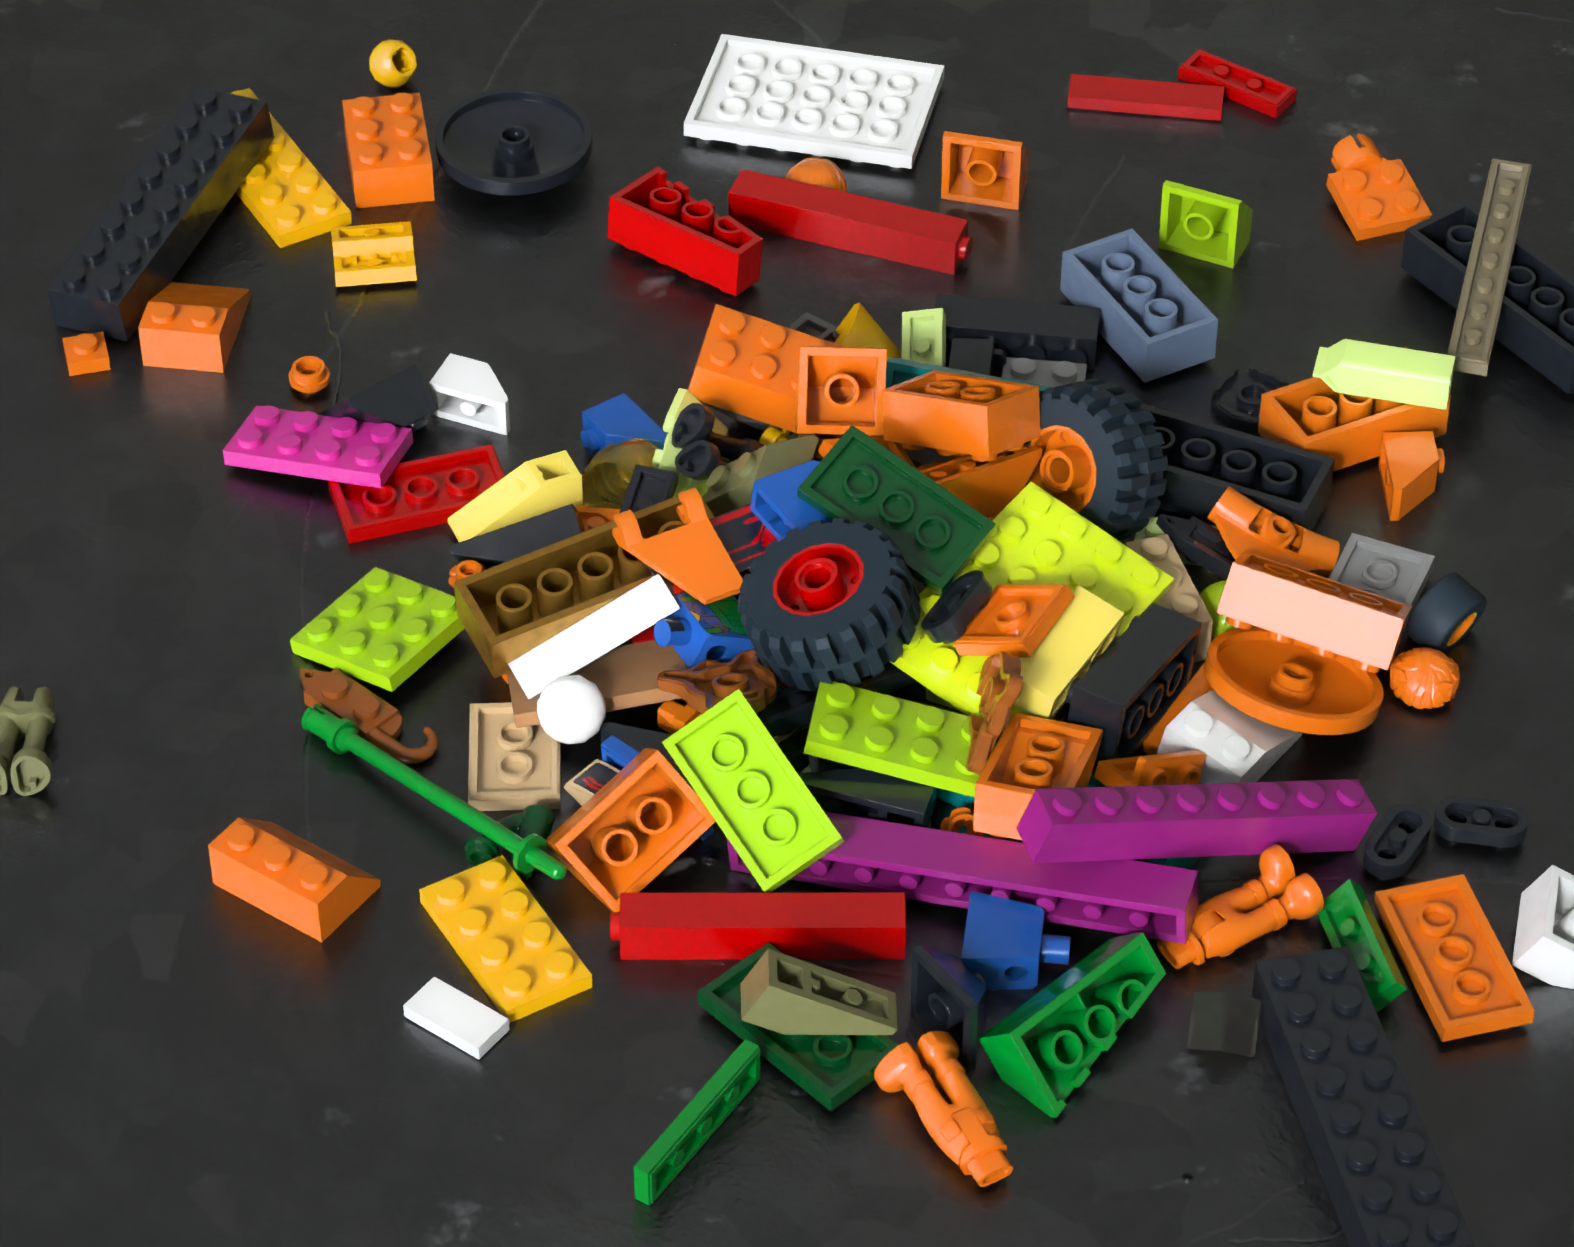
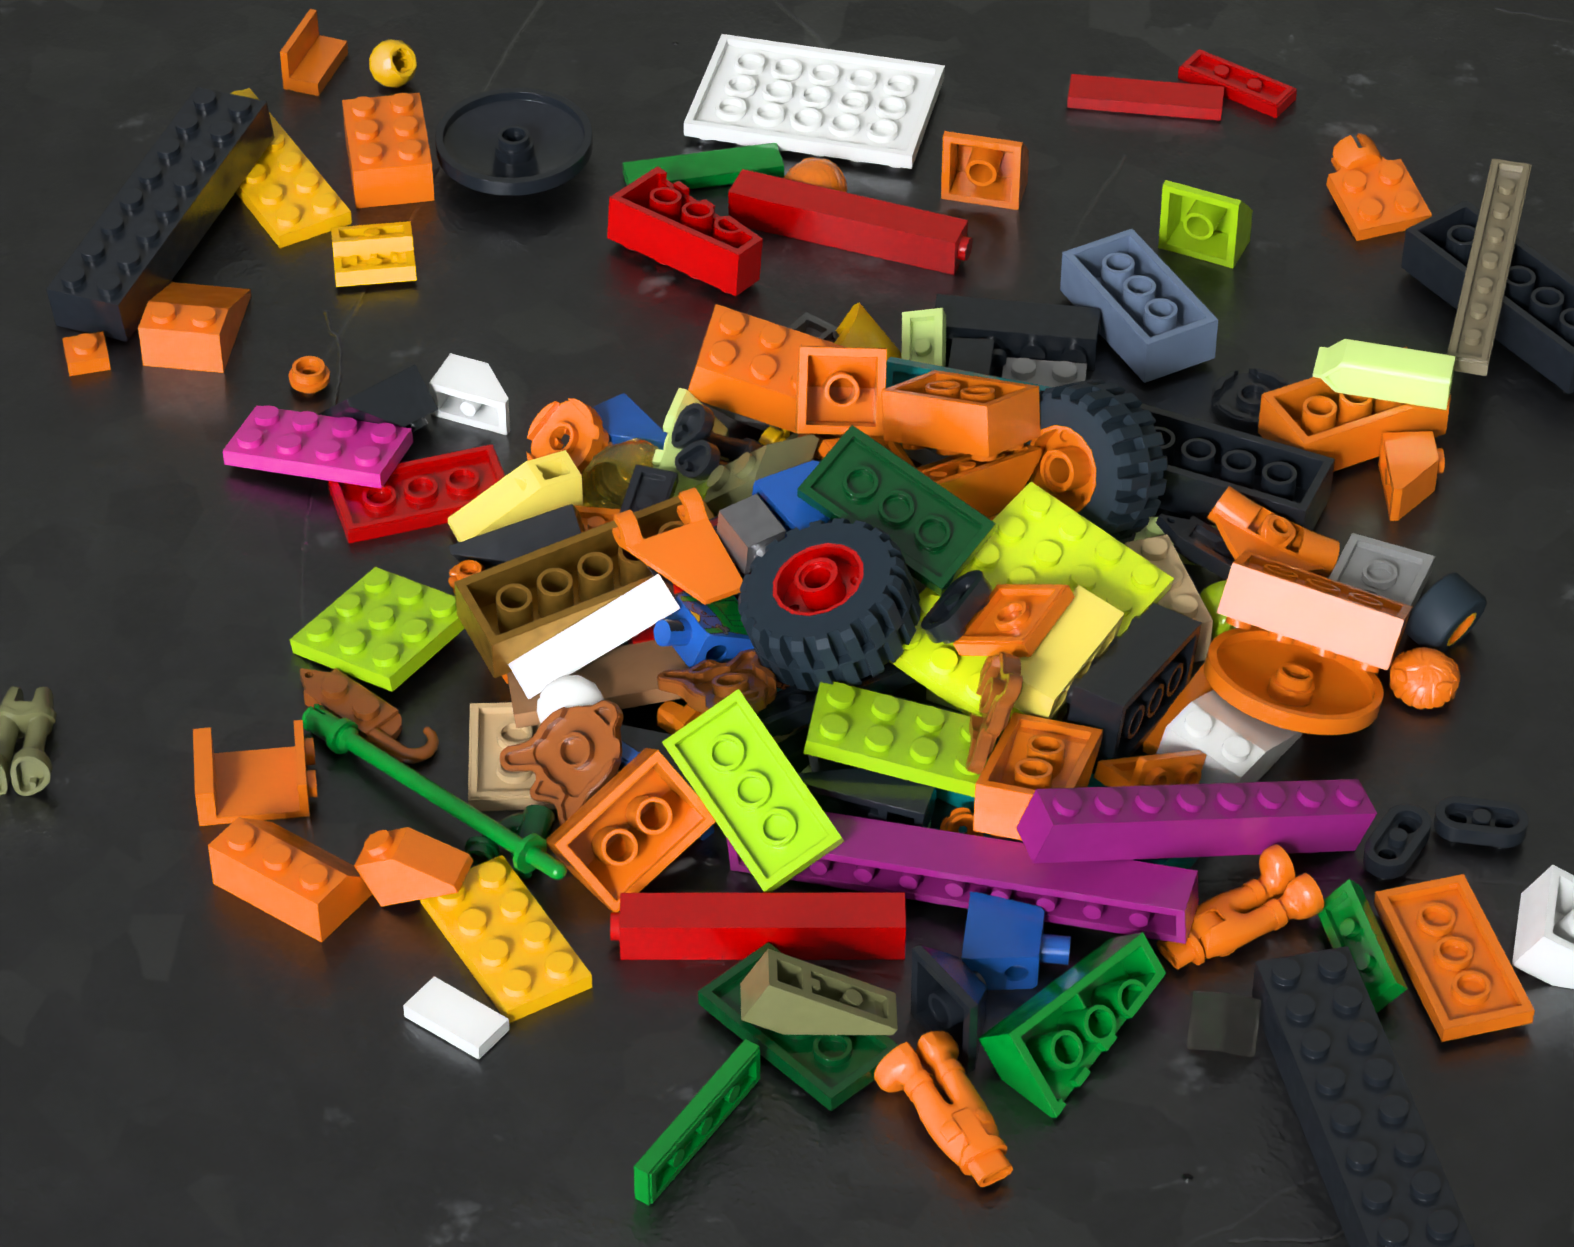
(253, 782): none -> orange panel
(309, 58): none -> orange panel
(410, 866): none -> orange slope
(568, 418): none -> orange plate
(571, 755): none -> tile
(711, 167): none -> green tile
(747, 530): none -> flat silver brick

